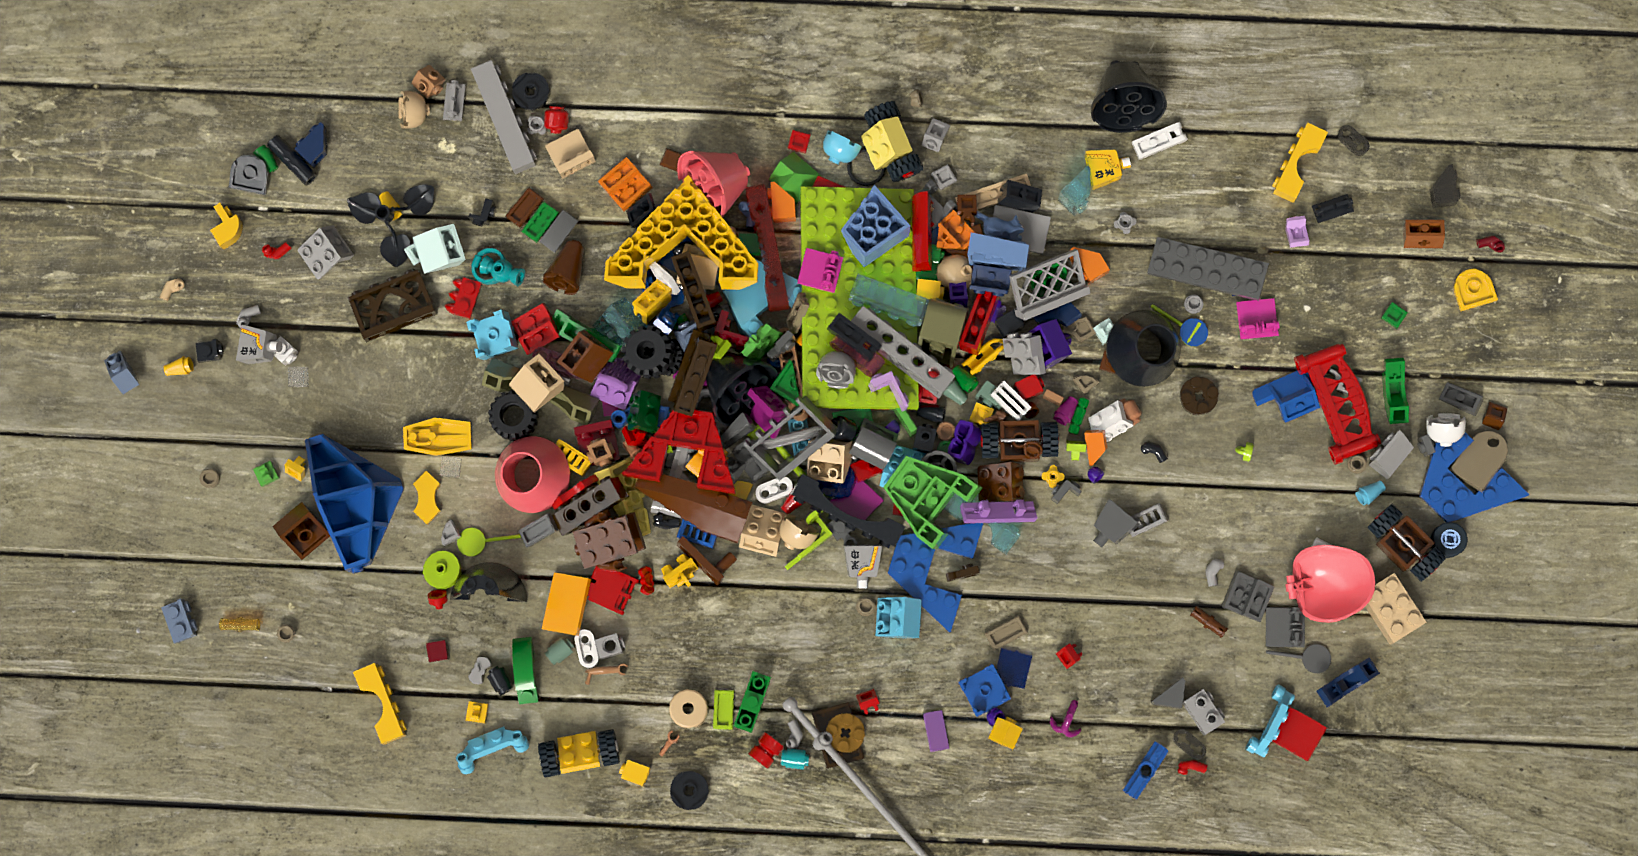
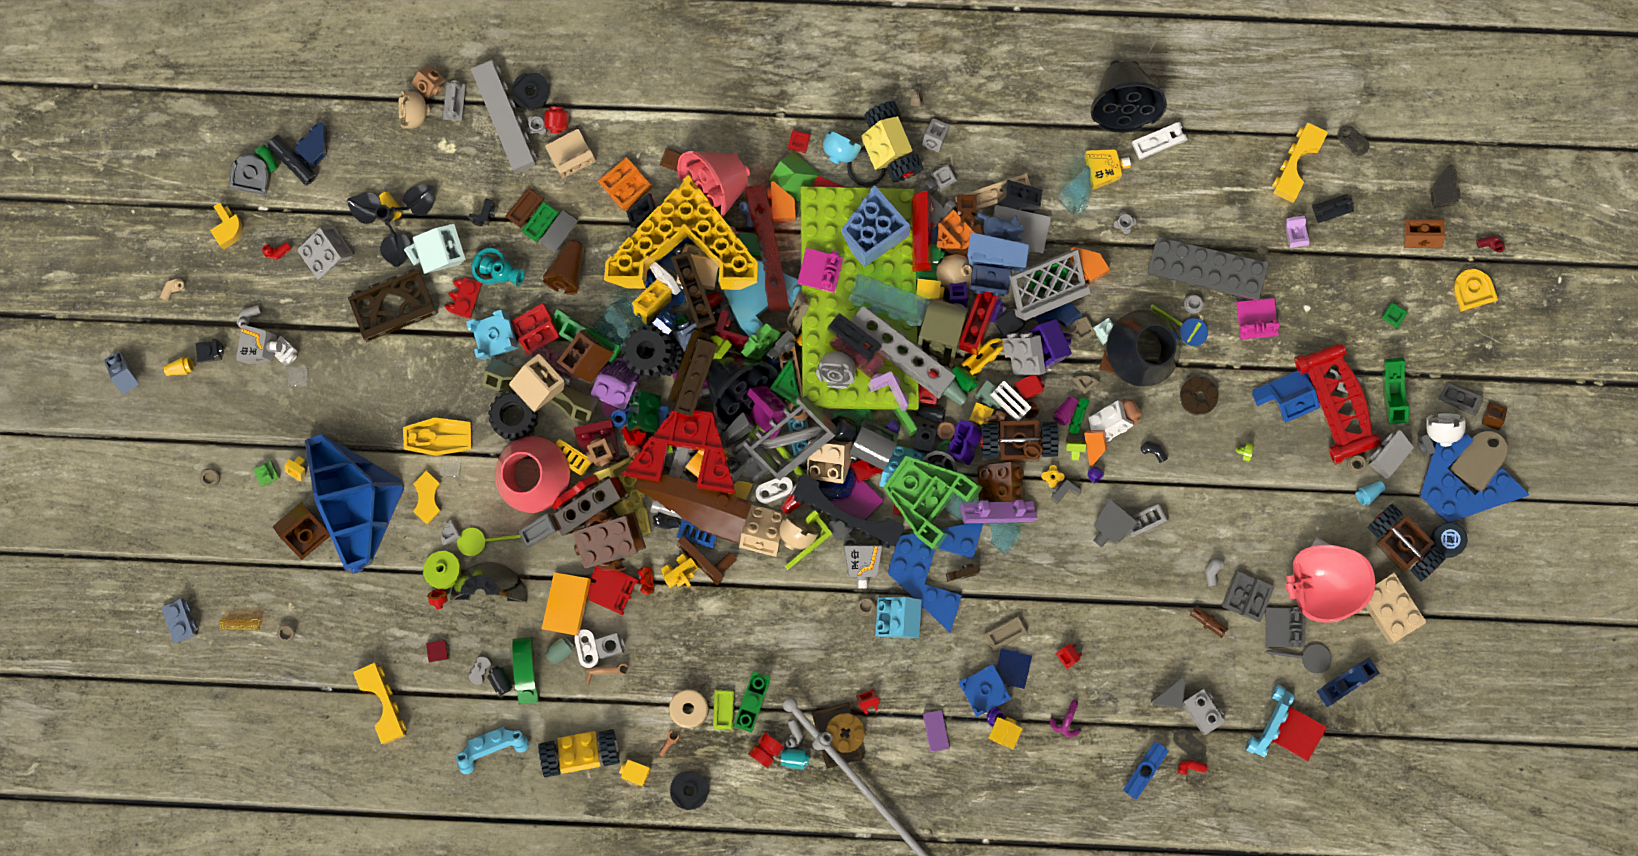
(477, 712): yellow tile -> none
(1053, 397): medium nougat tile -> none

